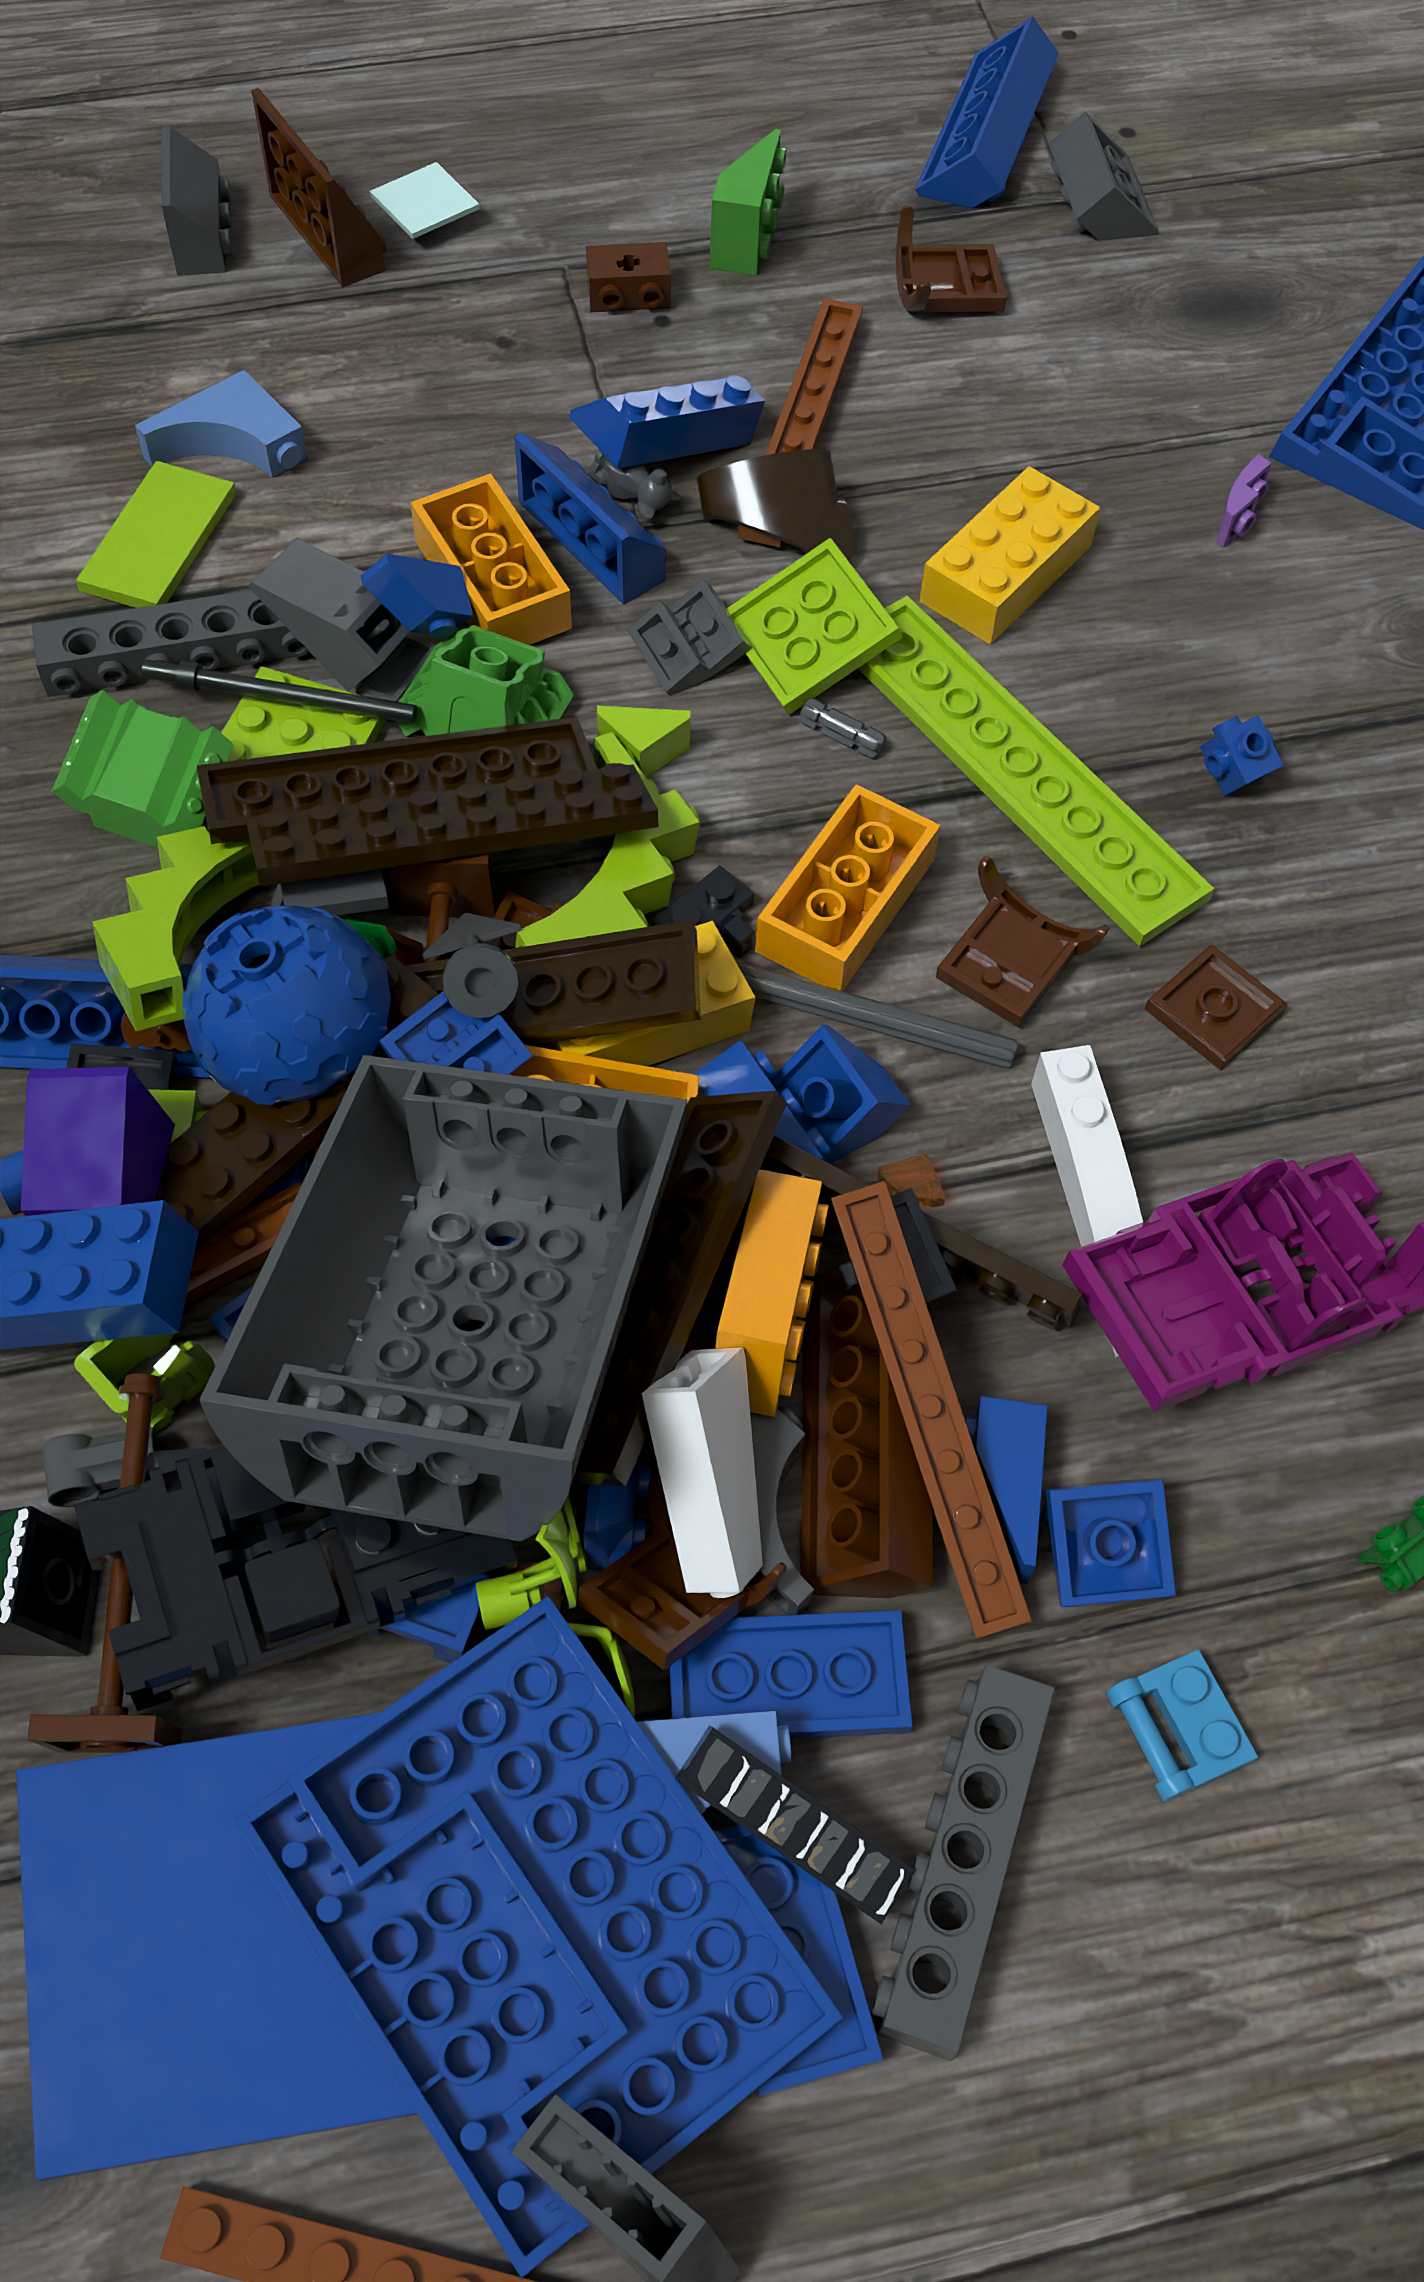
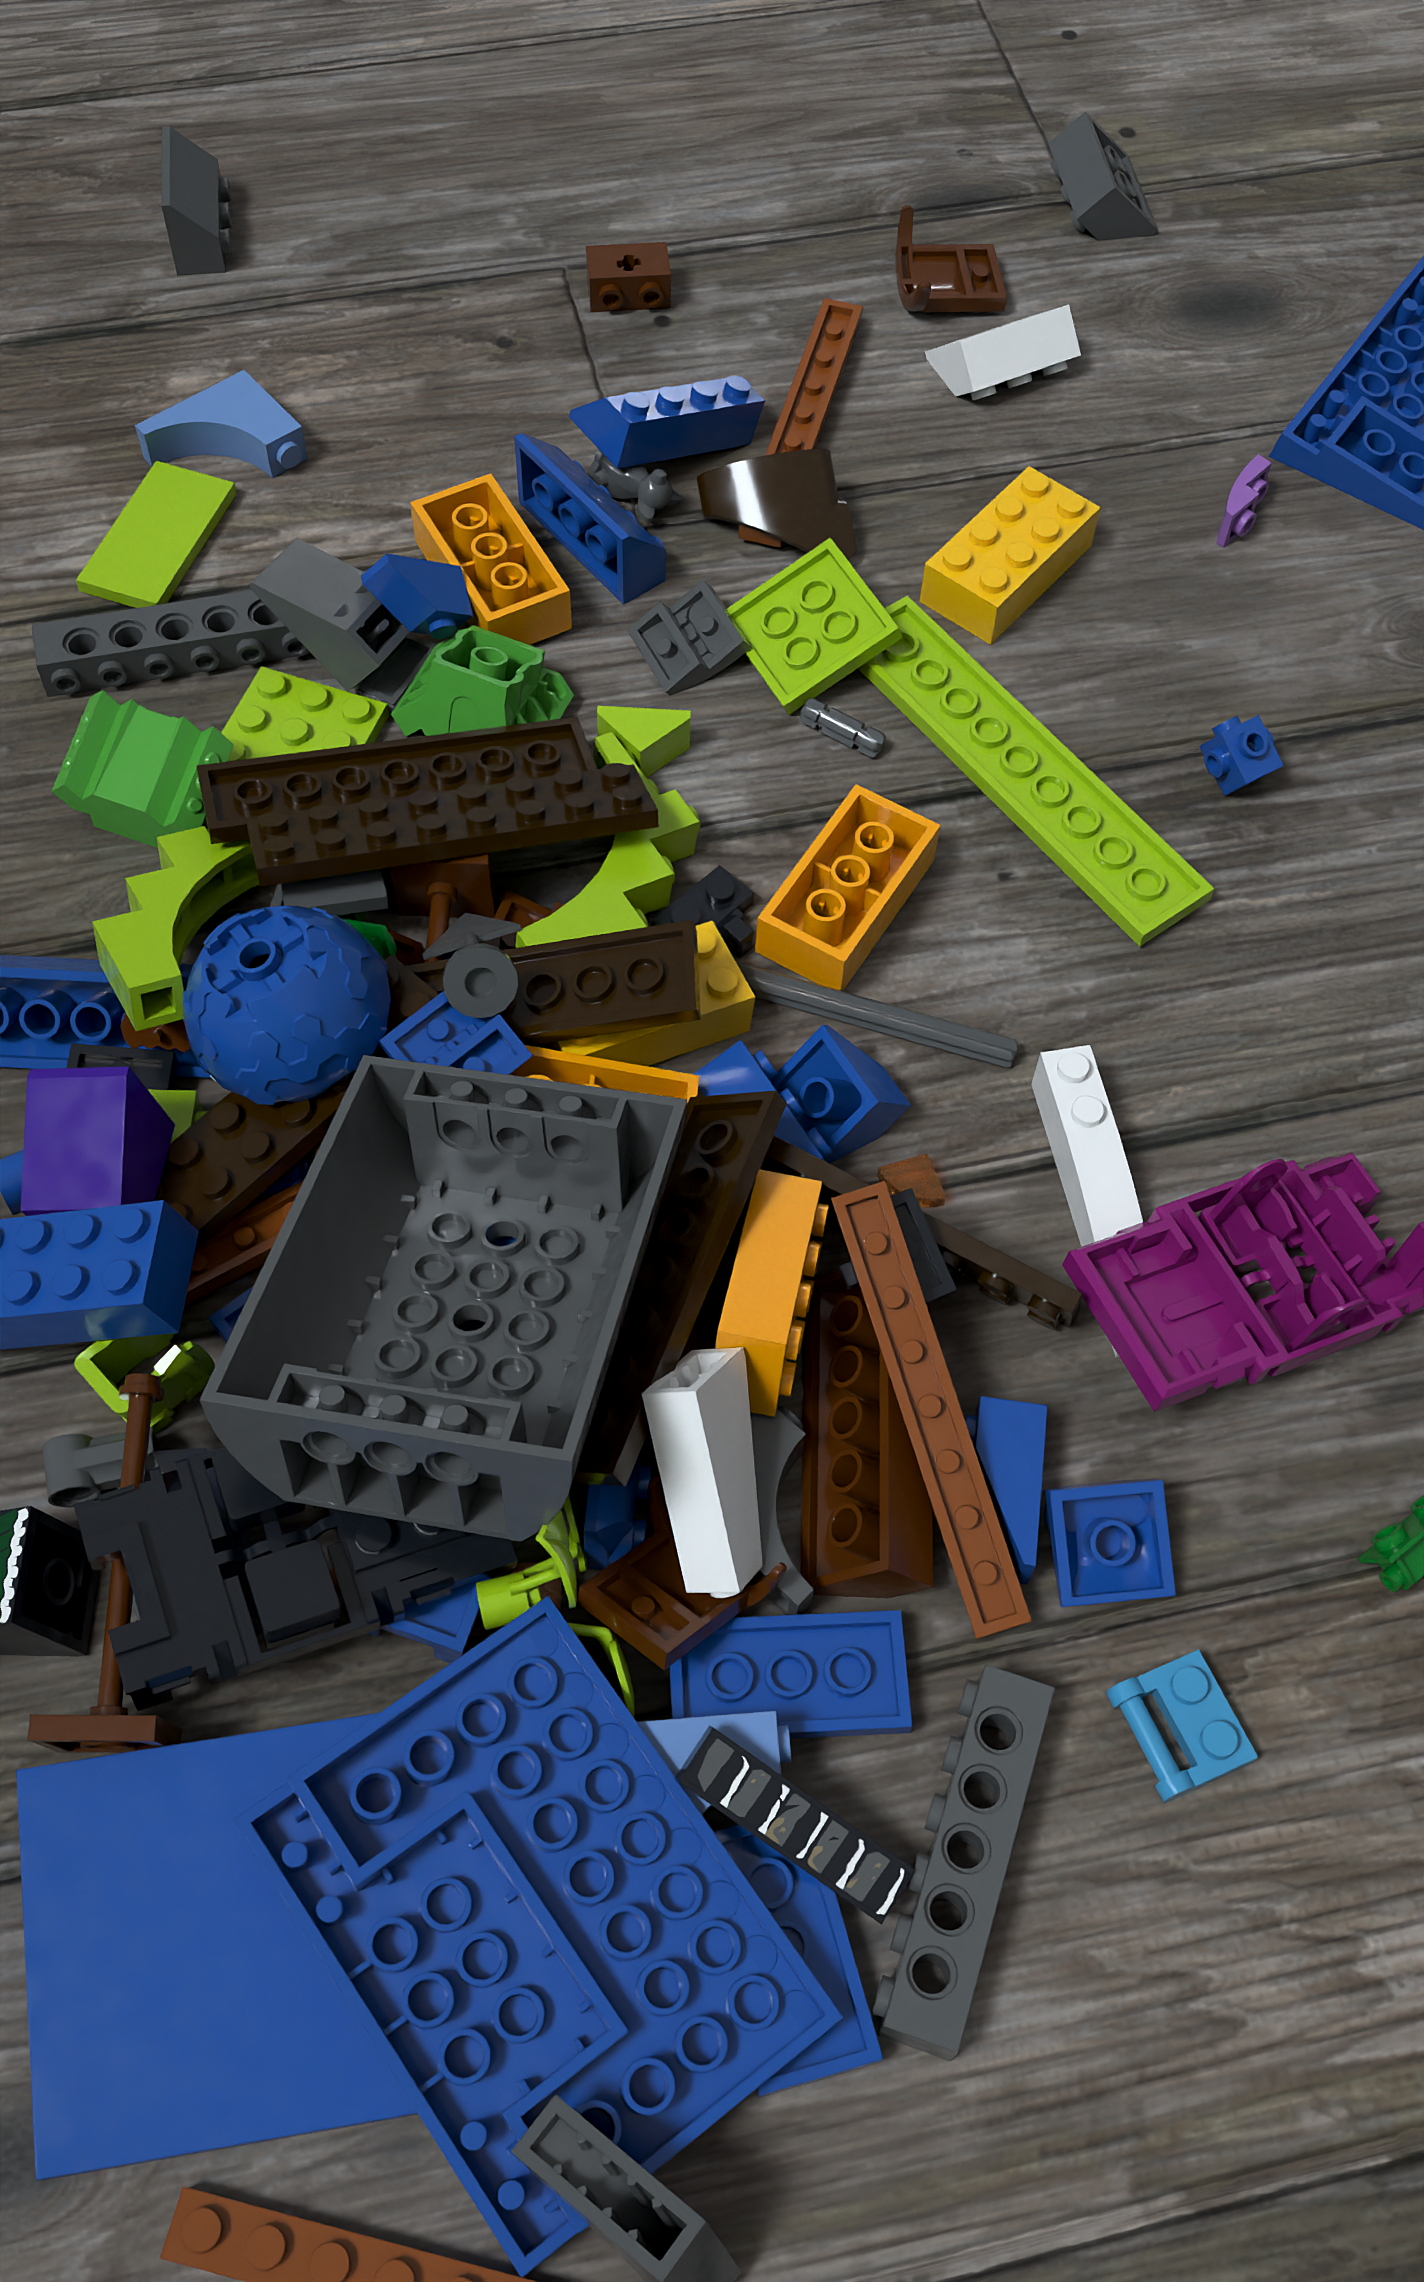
(193, 677): pearl dark grey bar -> none
(315, 201): reddish brown slope -> none
(424, 200): light aqua piece -> none
(747, 207): bright green slope -> none
(989, 118): blue slope -> none
(1007, 353): none -> white slope
(1011, 951): reddish brown piece -> none
(1215, 1006): reddish brown tile -> none

